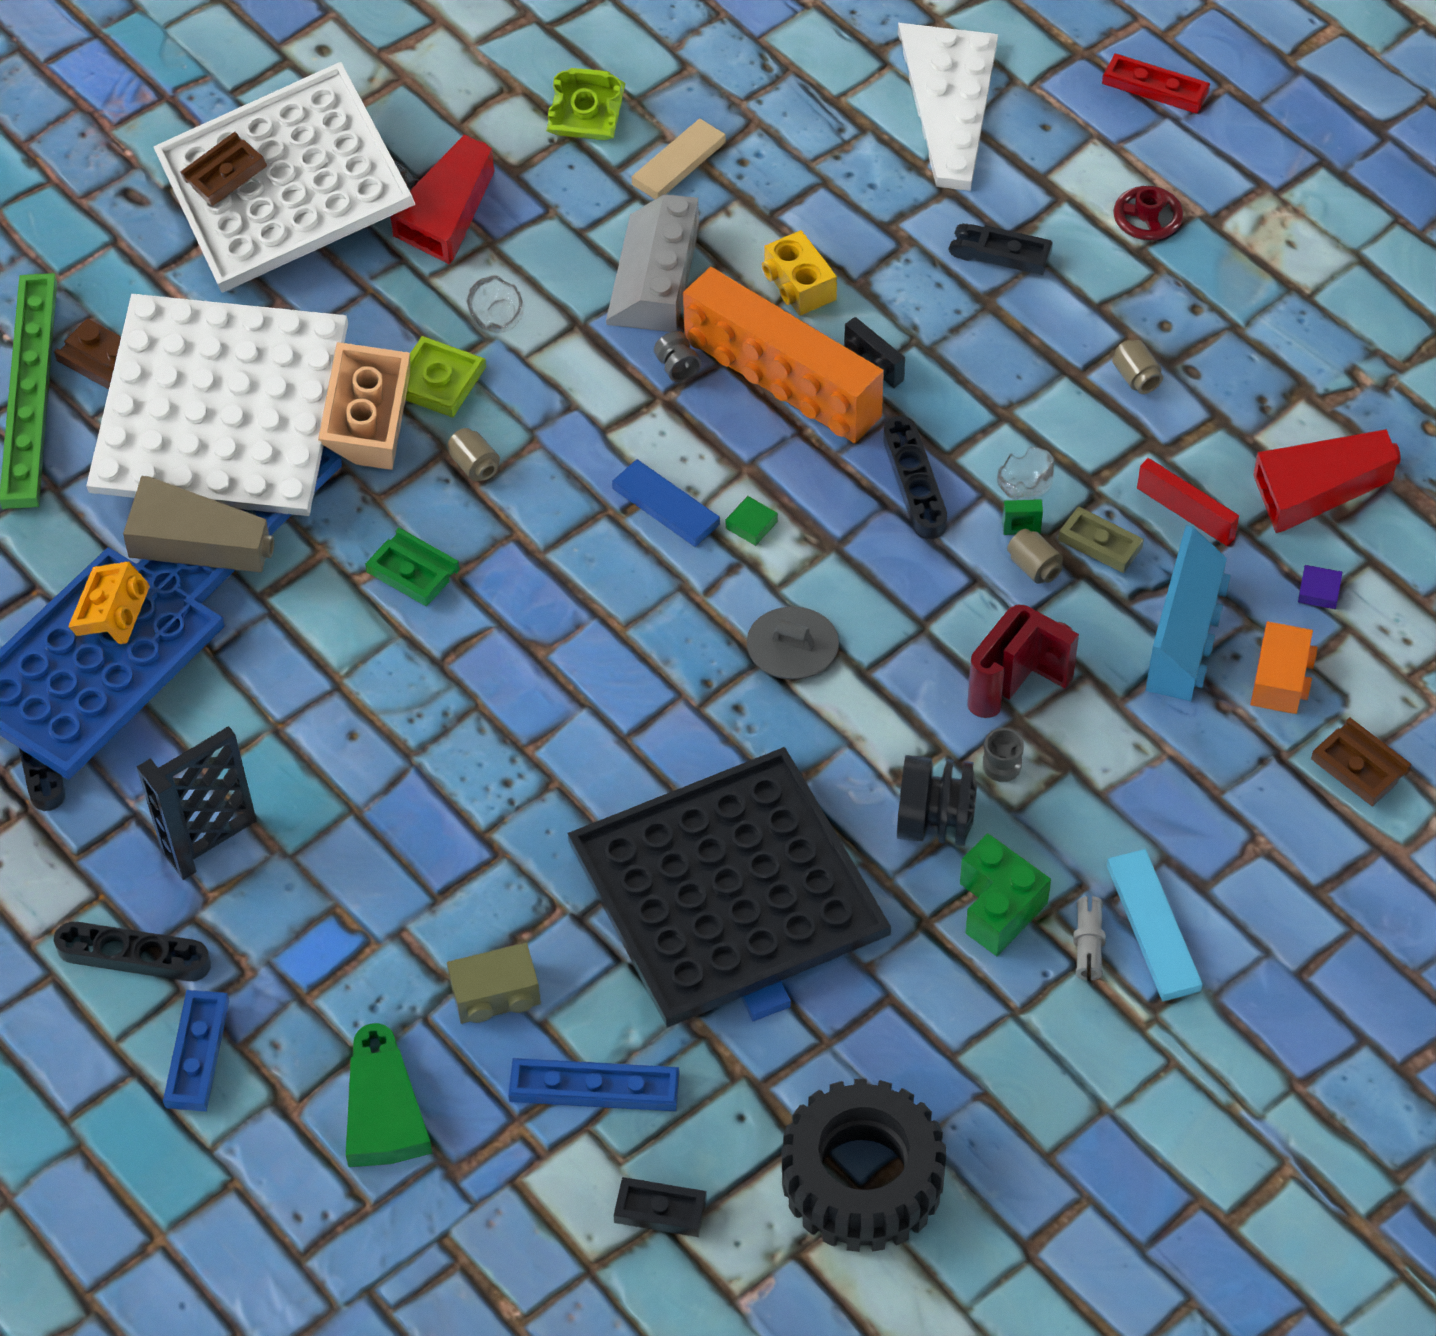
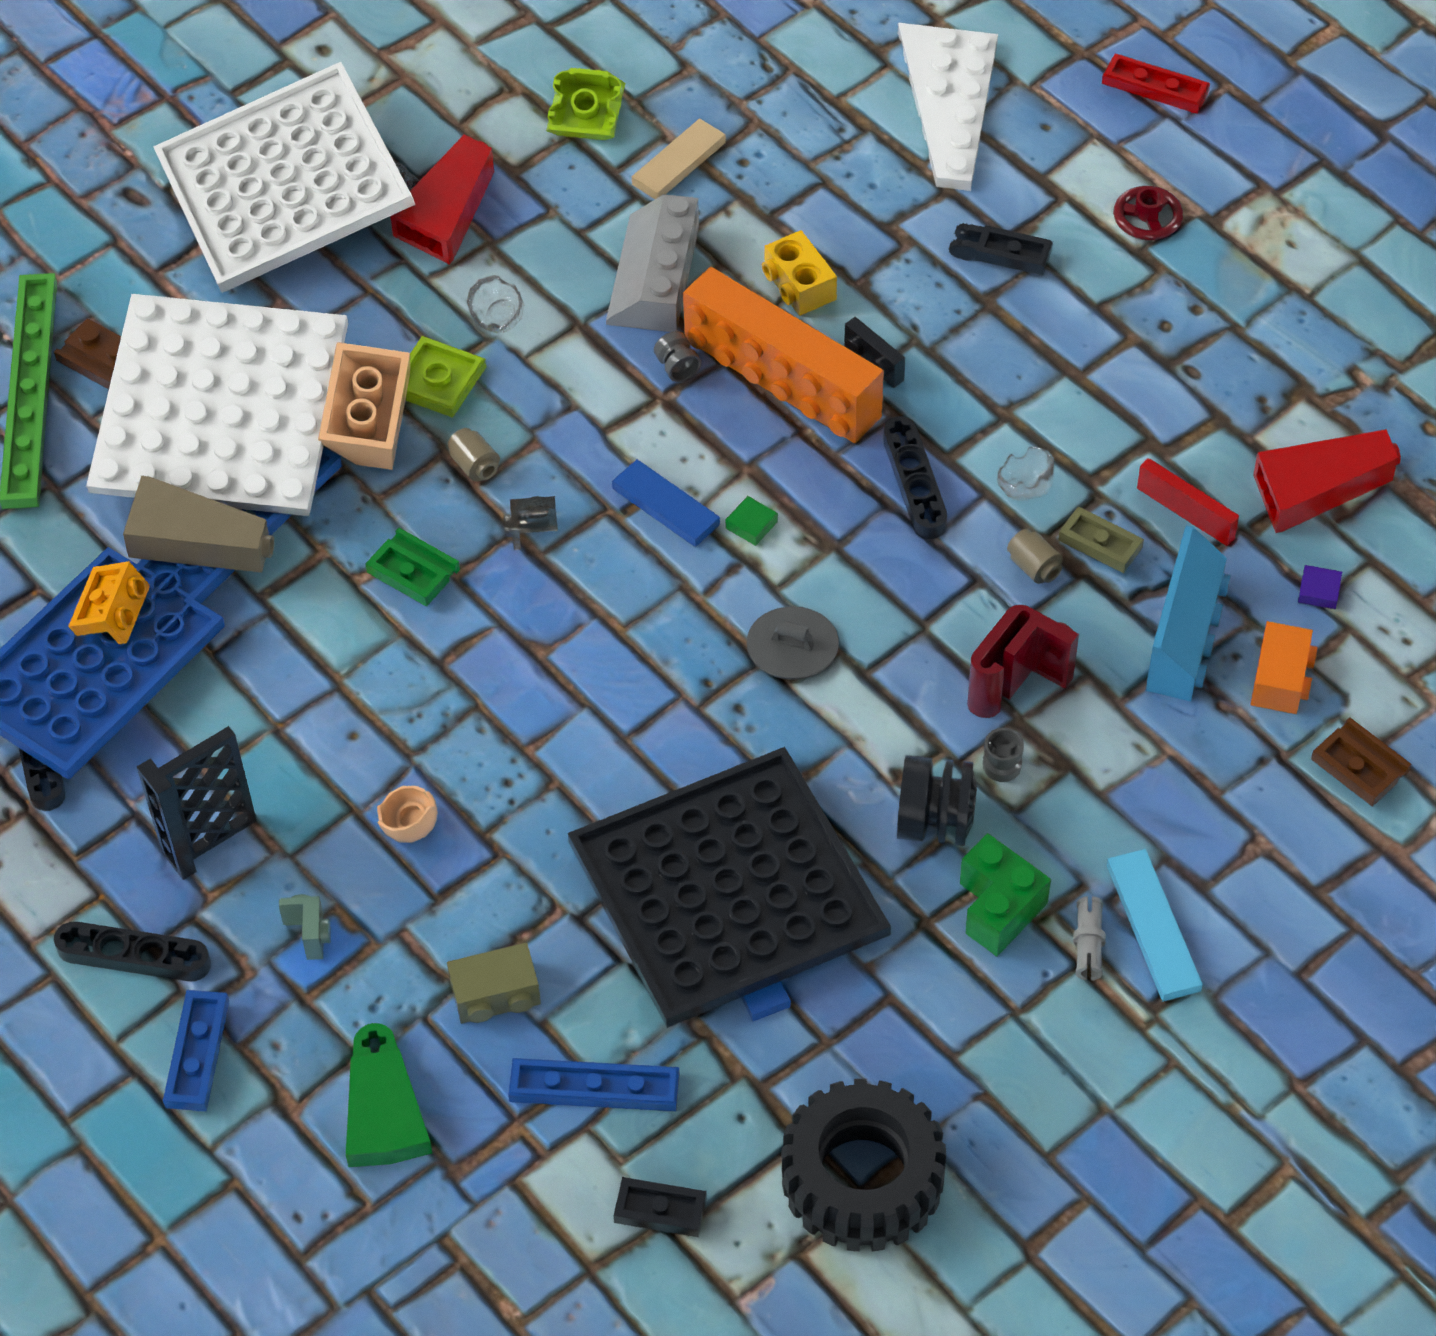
(223, 168): reddish brown plate -> none
(308, 912): none -> sand green bracket
(407, 814): none -> light nougat hair
(530, 516): none -> clear smoke bracket
(1022, 515): green tile -> none
(1137, 366): dark tan brick -> none

